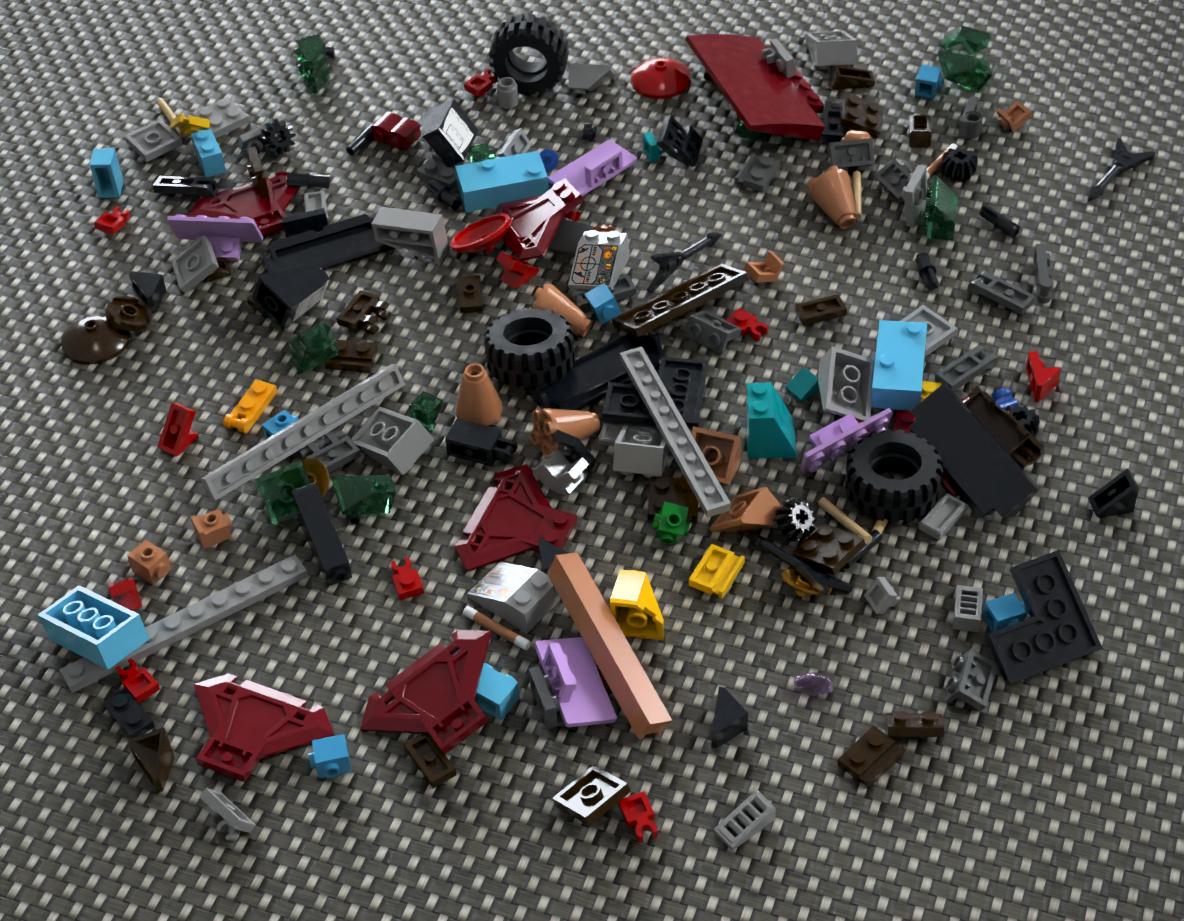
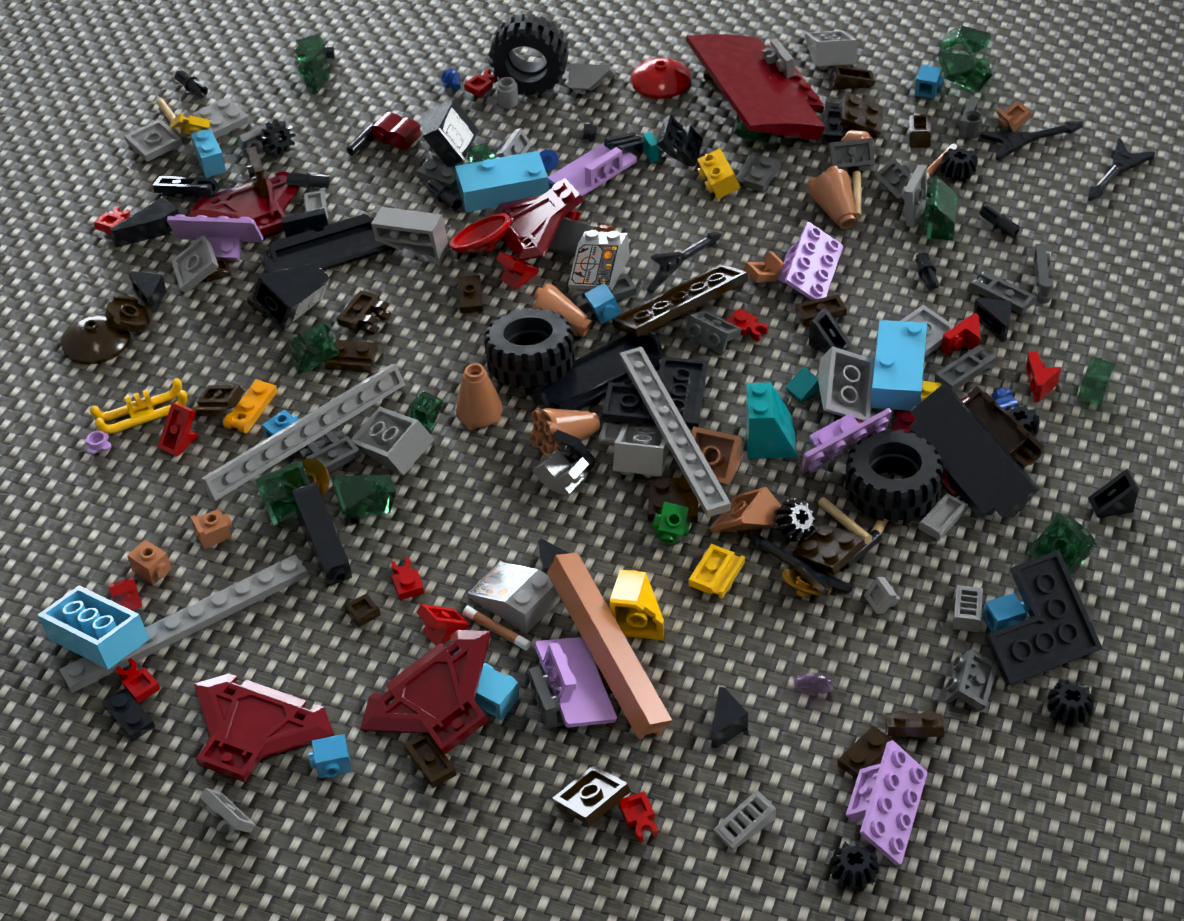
(97, 442): none -> lavender plate
(106, 173): medium azure brick -> none
(140, 410): none -> yellow piece
(145, 224): none -> black slope
(154, 756): dark brown slope -> none
(191, 83): none -> black axle
(218, 400): none -> dark brown plate
(362, 610): none -> dark brown tile
(440, 622): none -> red slope
(451, 79): none -> blue plate
(478, 443): black brick -> none
(512, 521): dark red plate -> none
(625, 142): none -> black tile
(718, 173): none -> yellow brick
(811, 263): none -> lavender bracket
(826, 333): none -> black slope
(854, 866): none -> black gear
(888, 801): none -> lavender bracket
(964, 333): none -> red slope
(994, 315): none -> black slope
(1015, 140): none -> black piece
(1069, 538): none -> clear green slope
(1070, 703): none -> black gear
(1096, 381): none -> clear green slope

